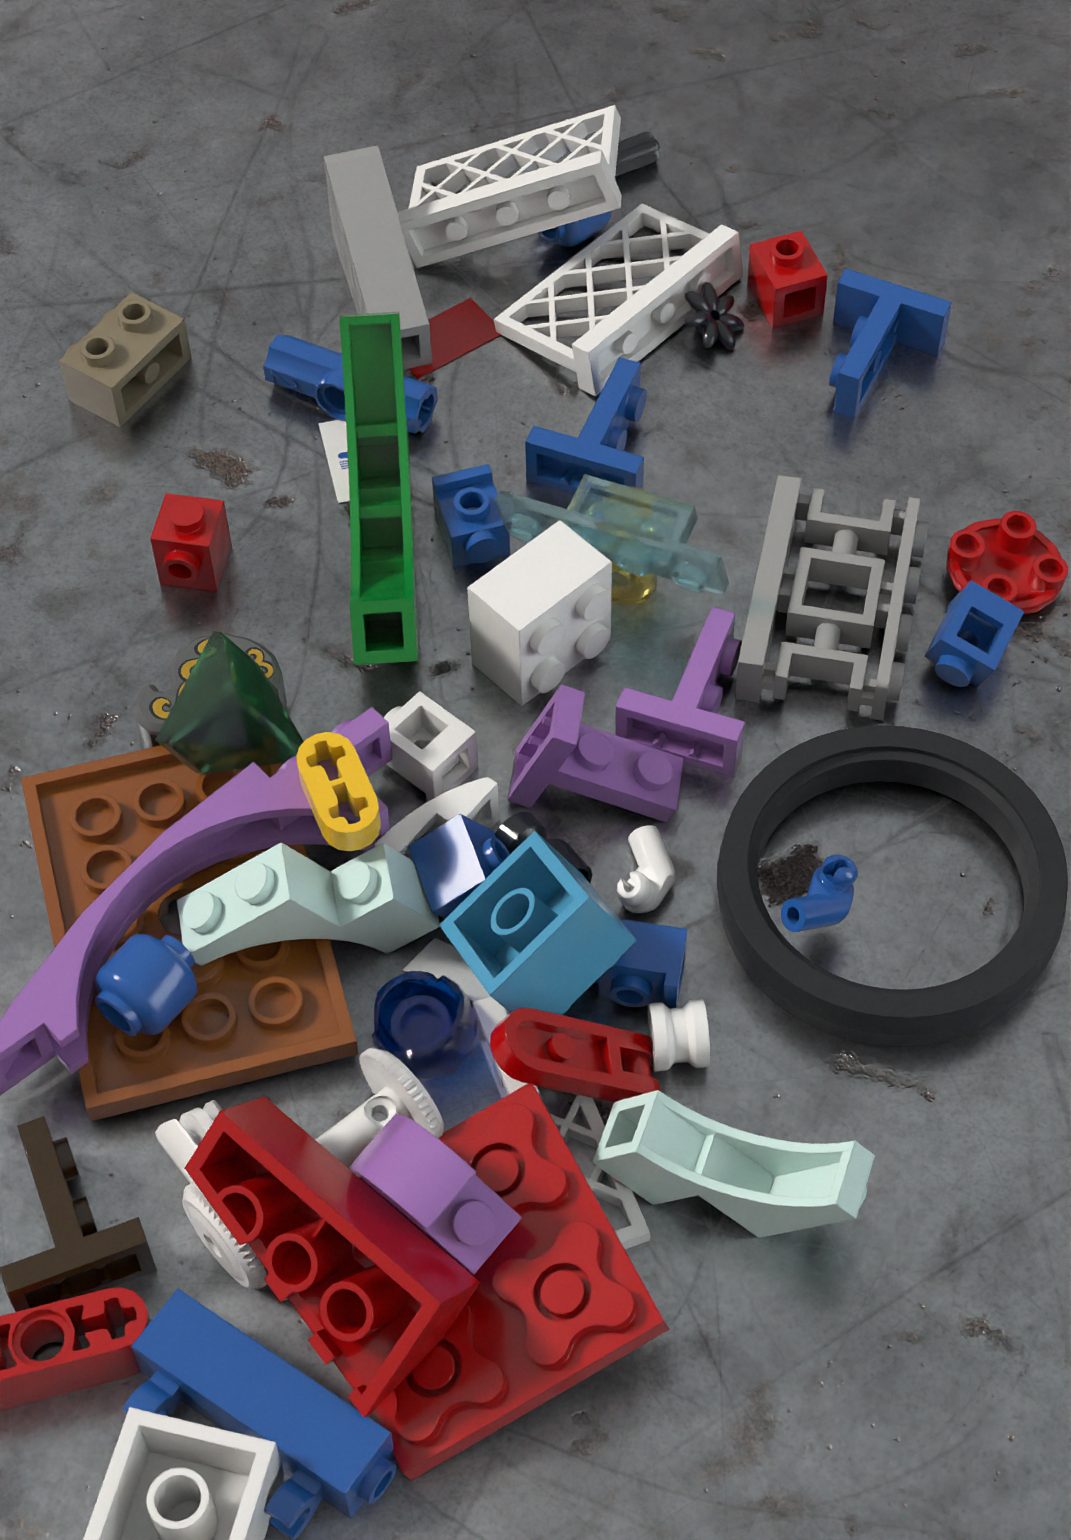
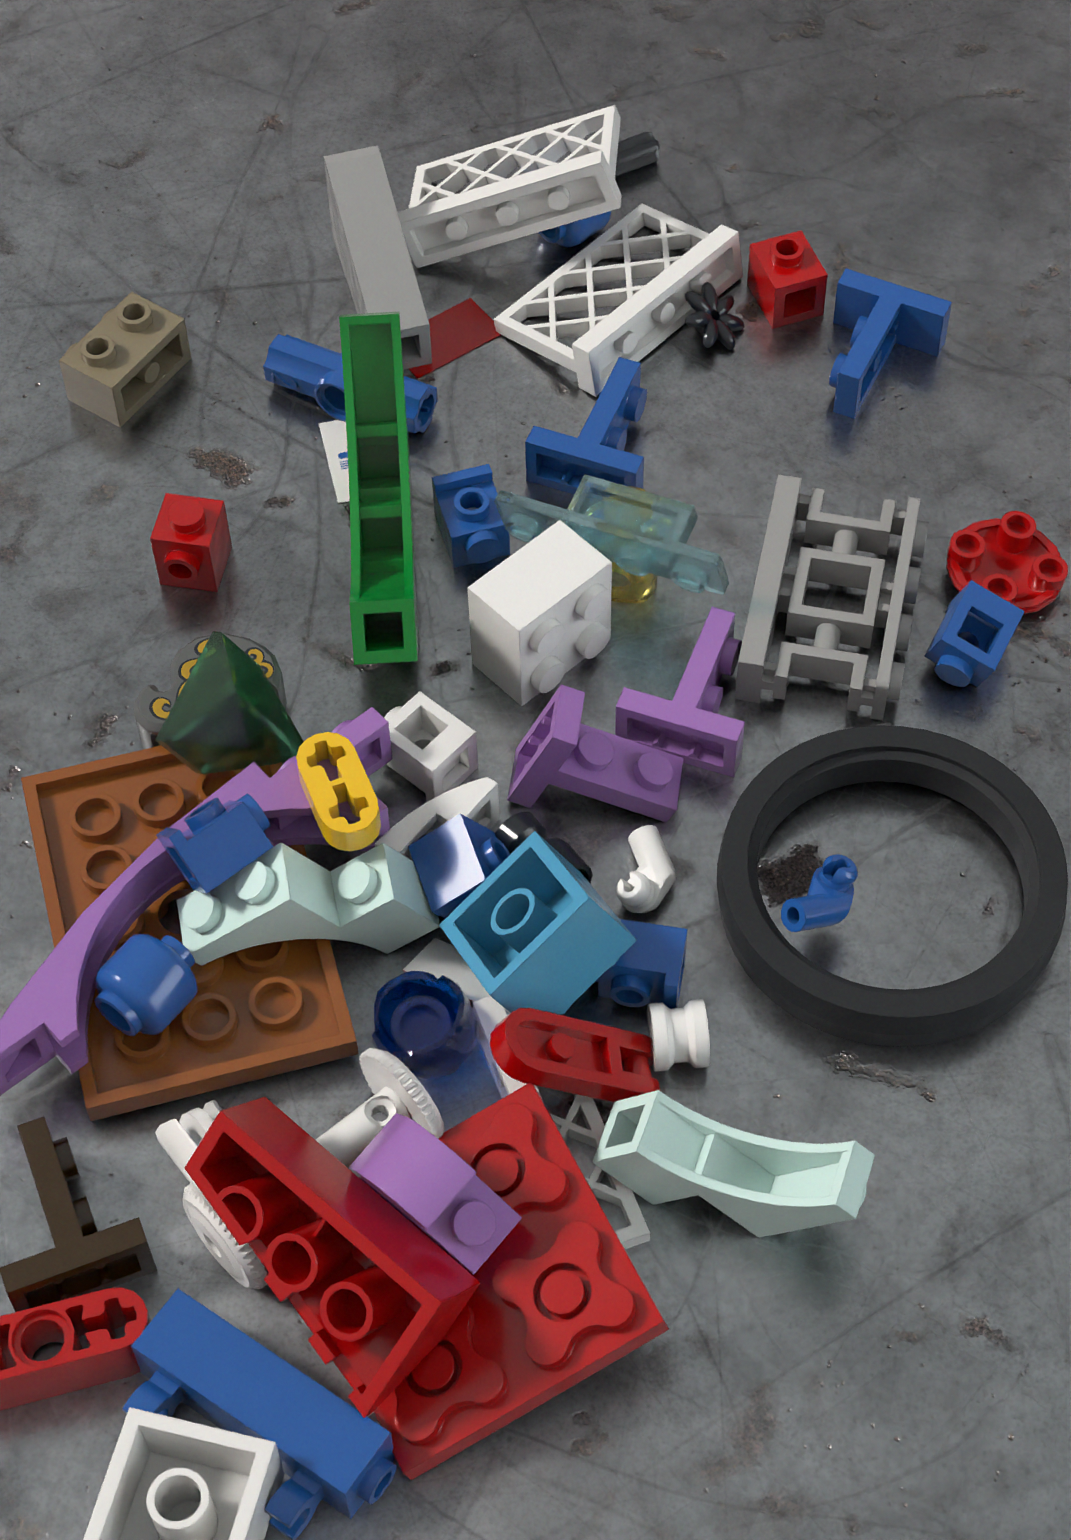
(218, 841): none -> blue brick

